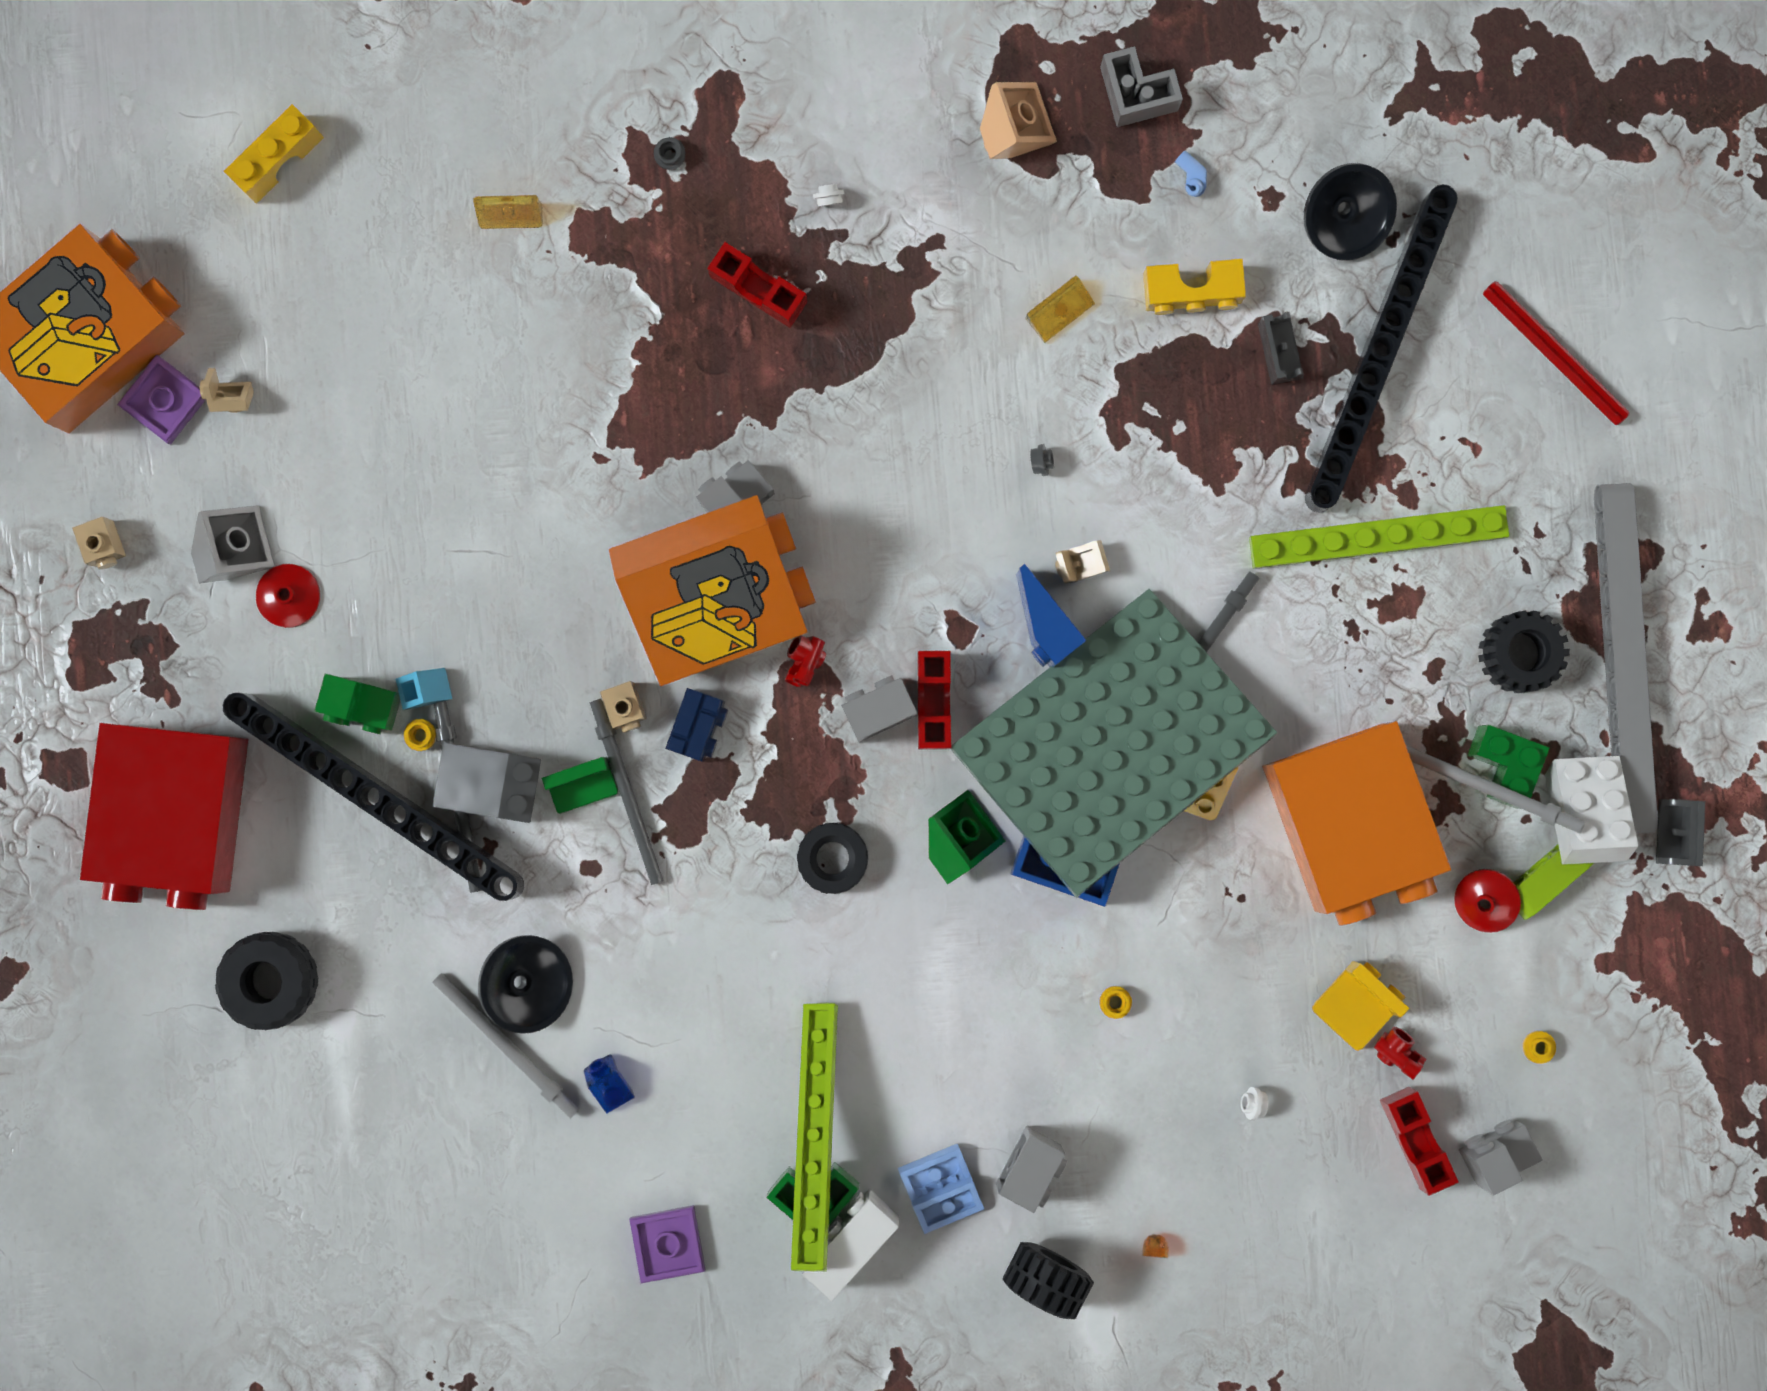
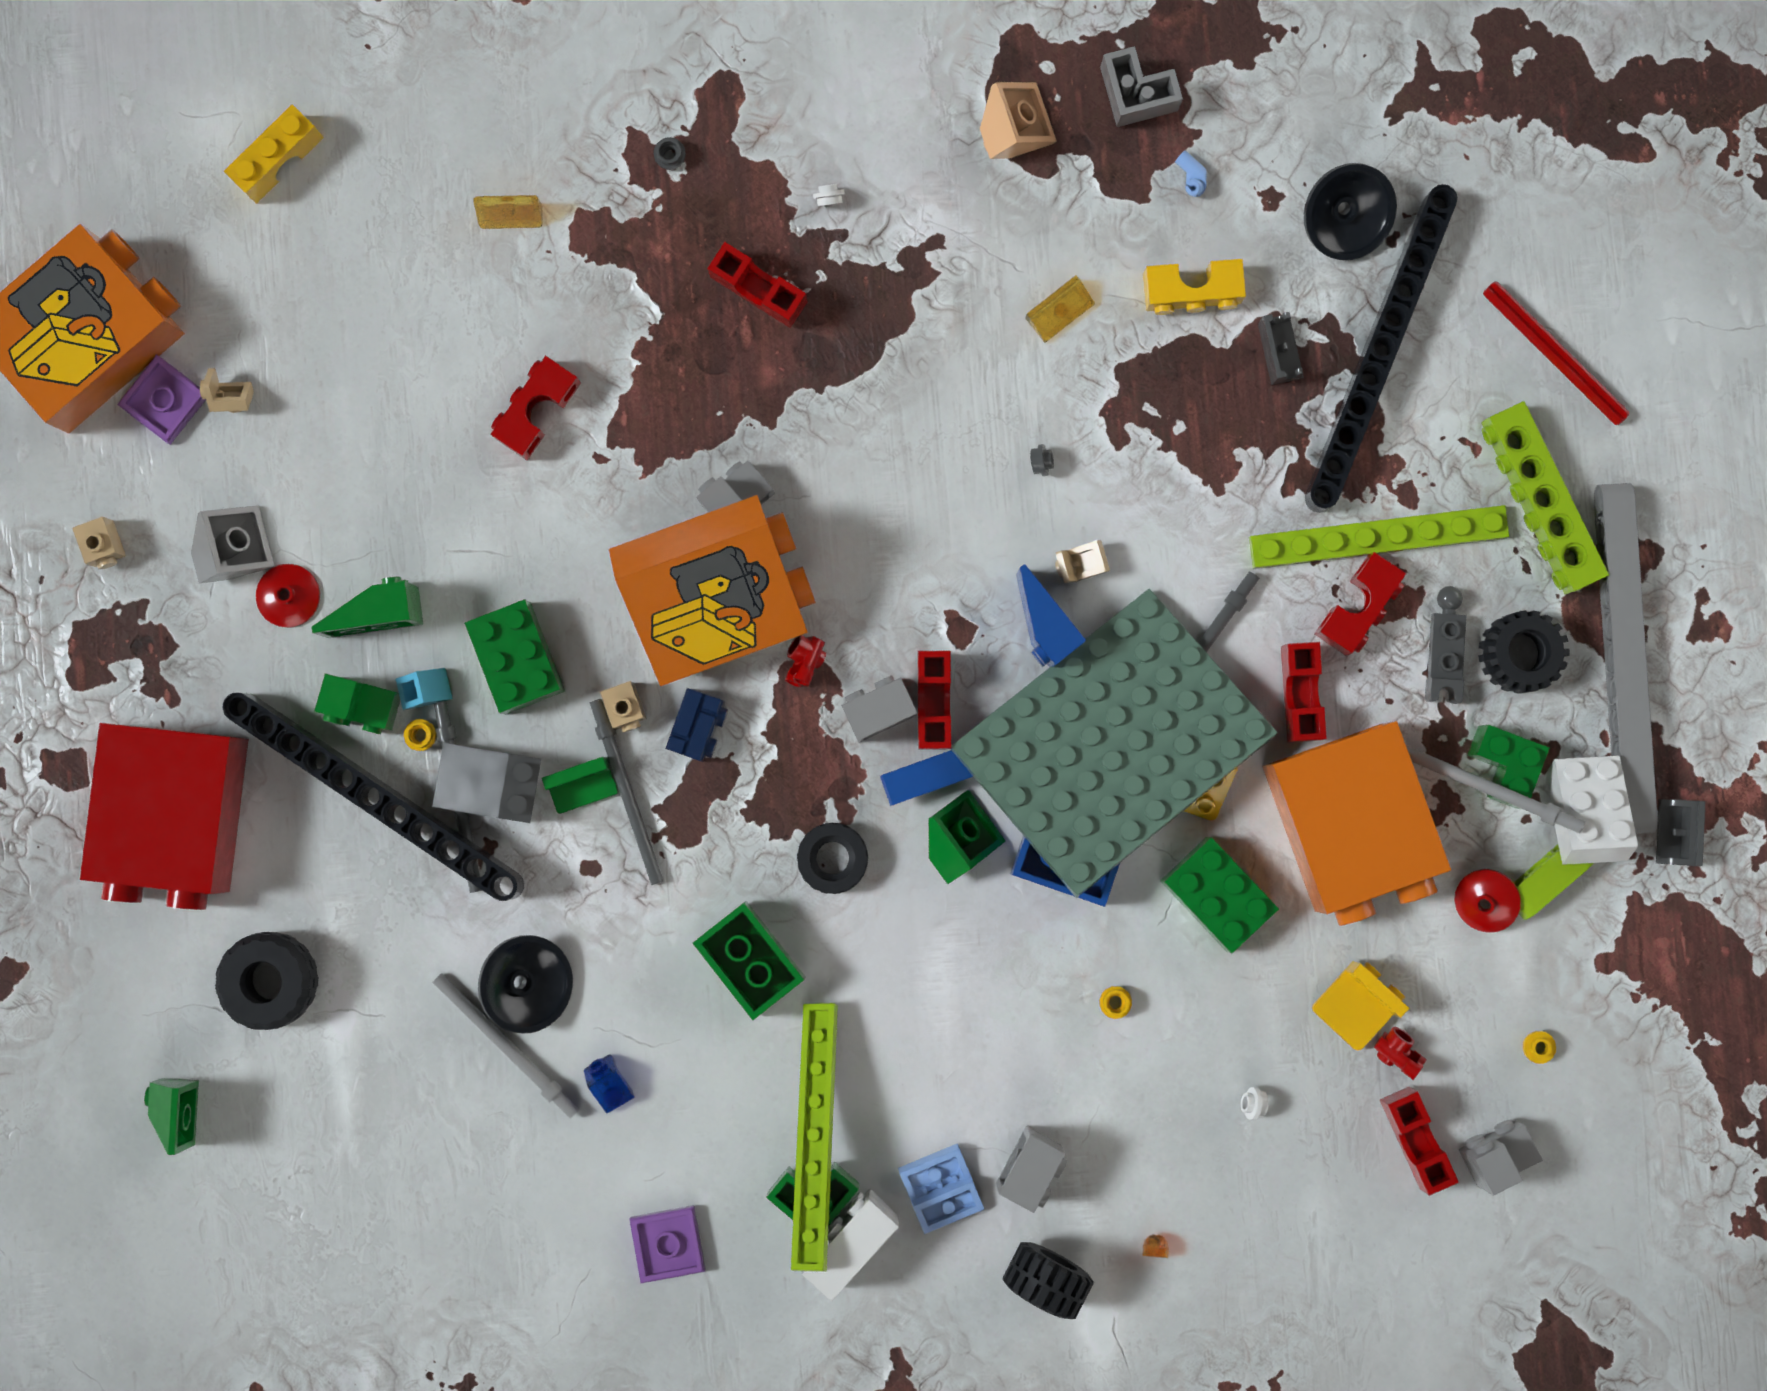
(173, 1112): none -> green slope
(377, 608): none -> green slope
(514, 657): none -> green brick
(546, 383): none -> red arch
(749, 960): none -> green brick
(923, 777): none -> blue slope
(1219, 894): none -> green brick
(1300, 683): none -> red arch
(1378, 582): none -> red arch
(1446, 648): none -> dark grey plate
(1560, 506): none -> lime brick

